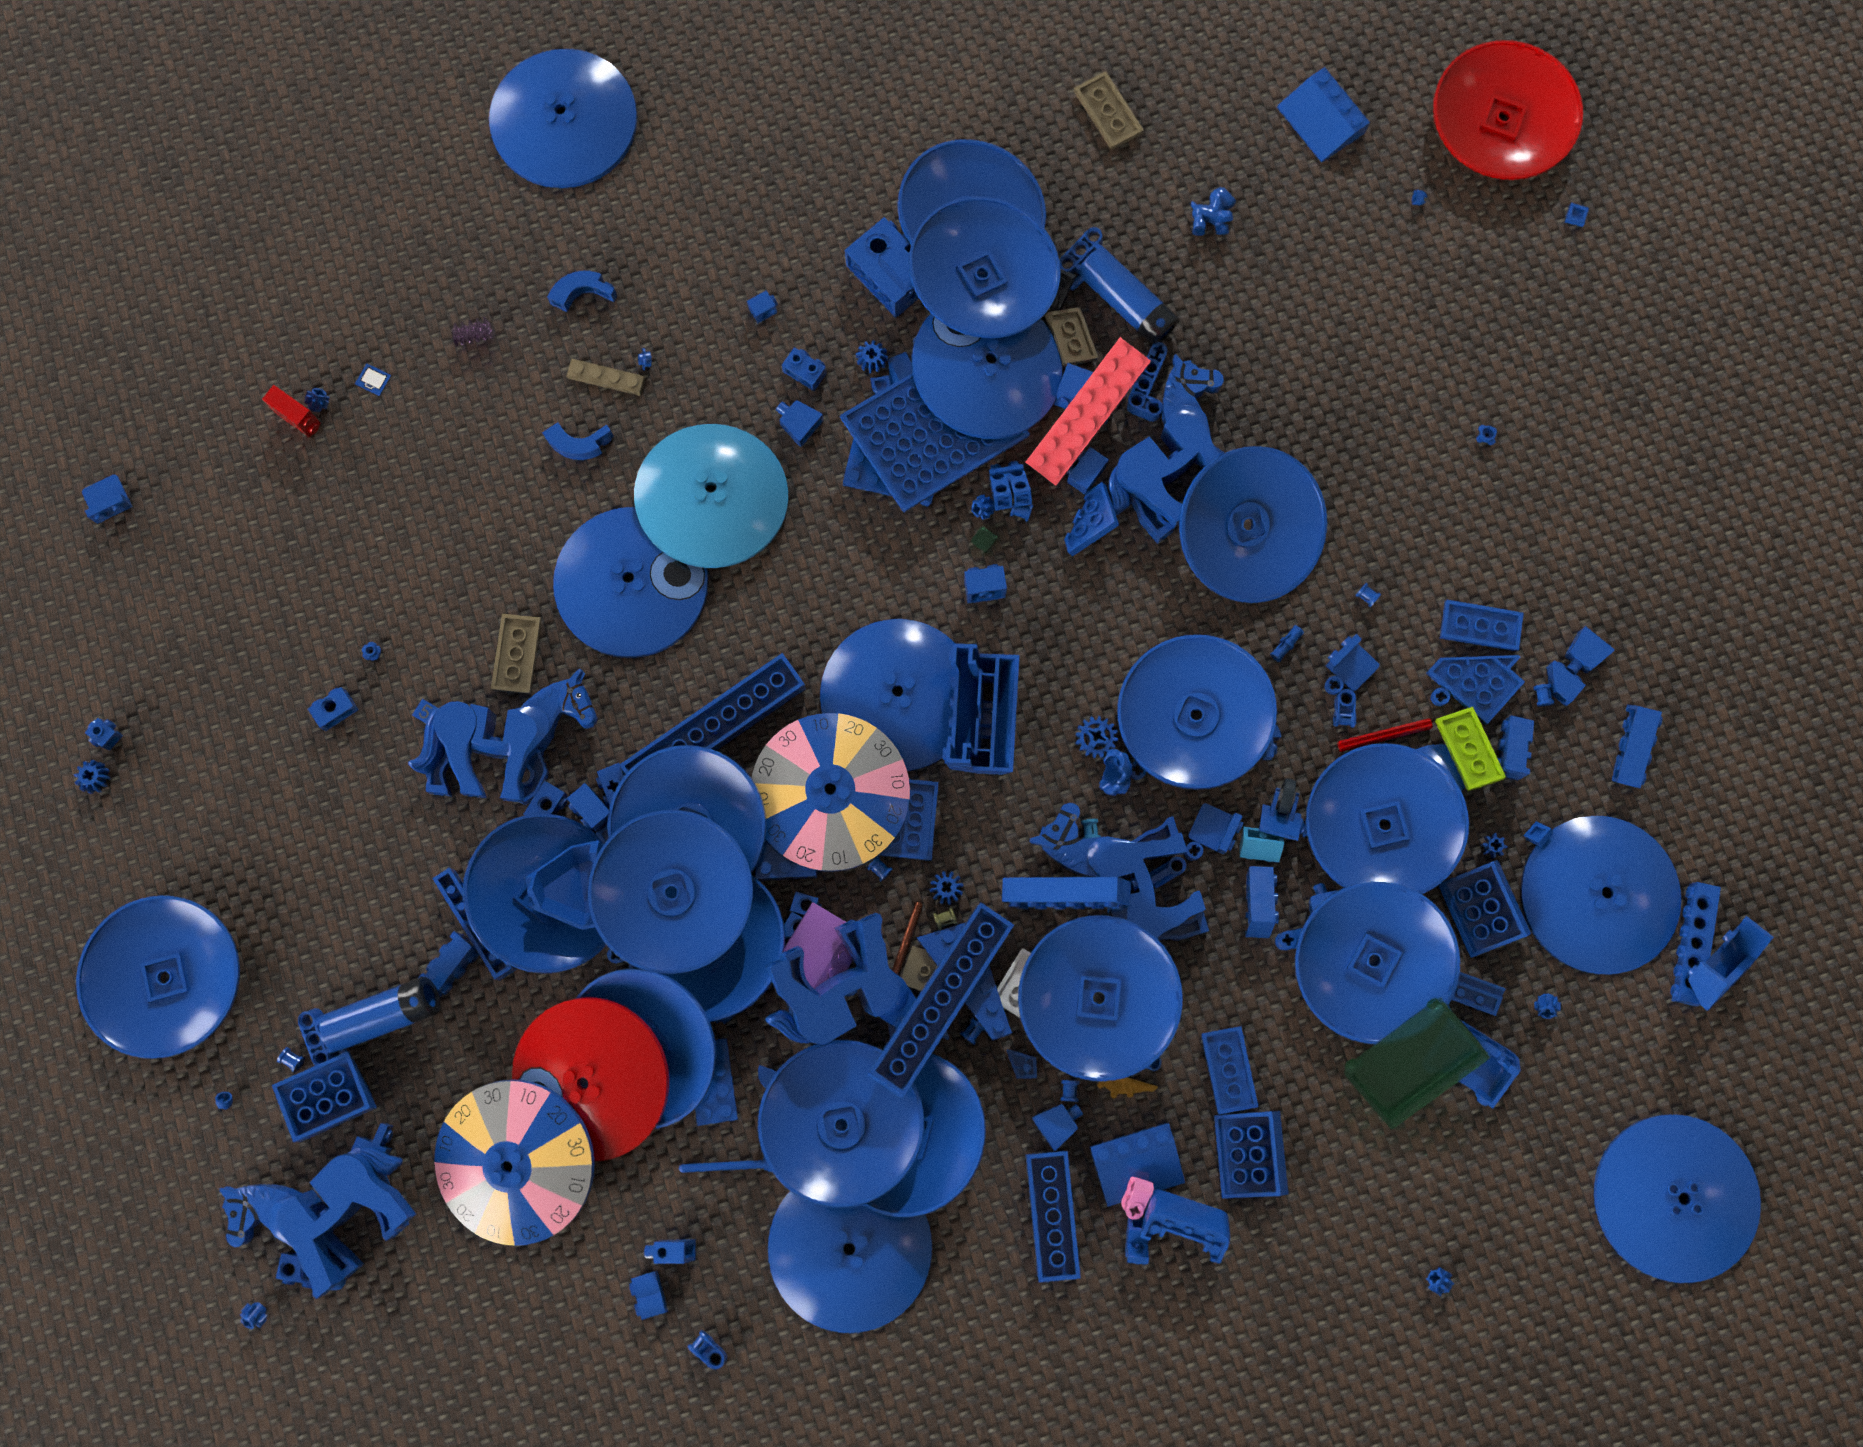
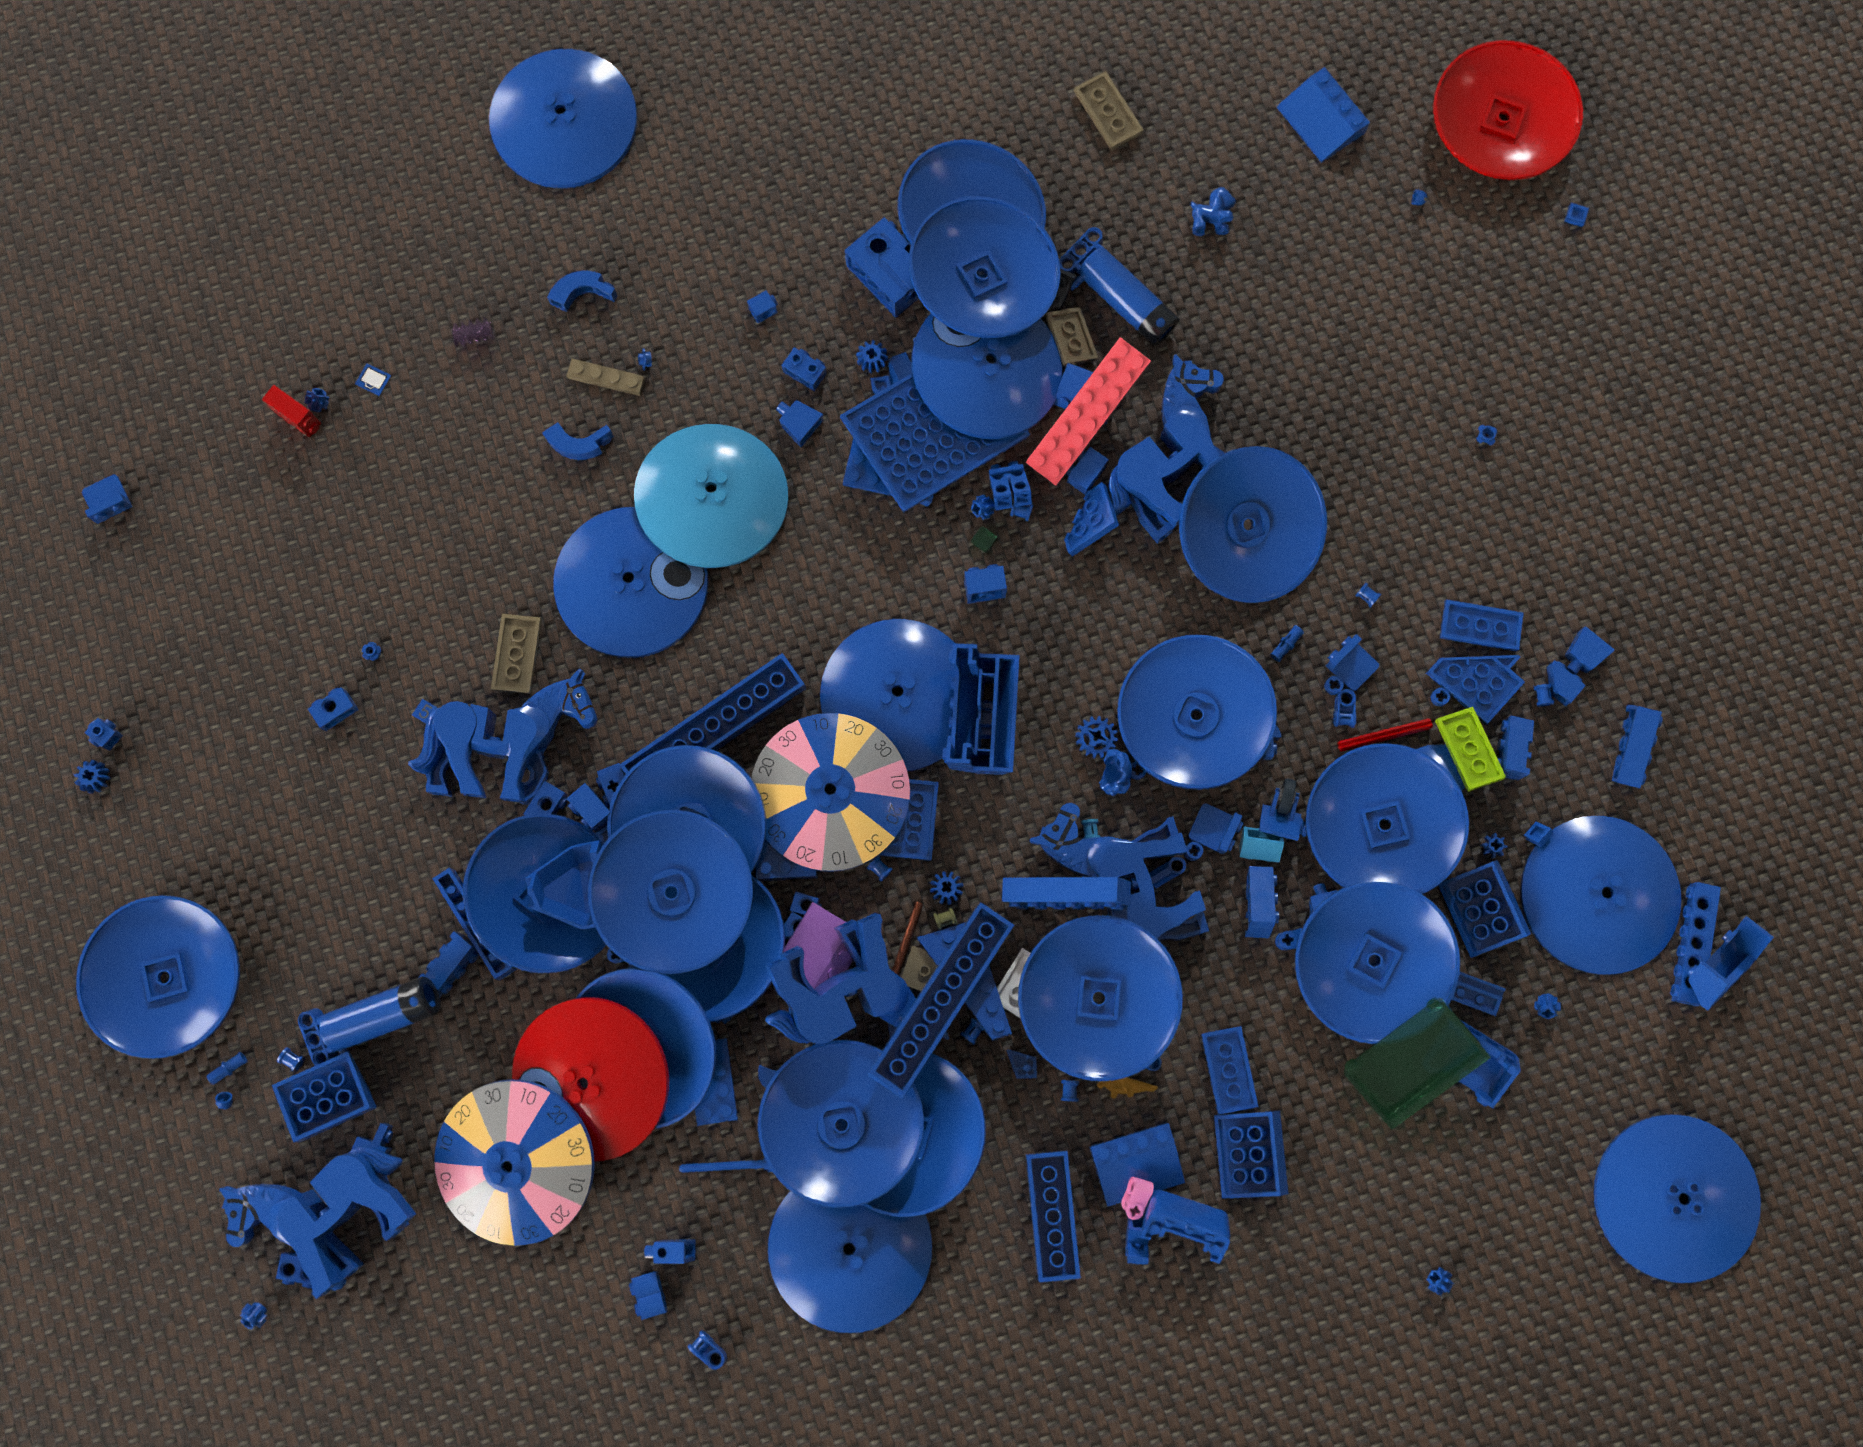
(226, 1068): none -> blue axle
(1057, 1124): blue torso -> none
(1148, 379): blue beam -> none

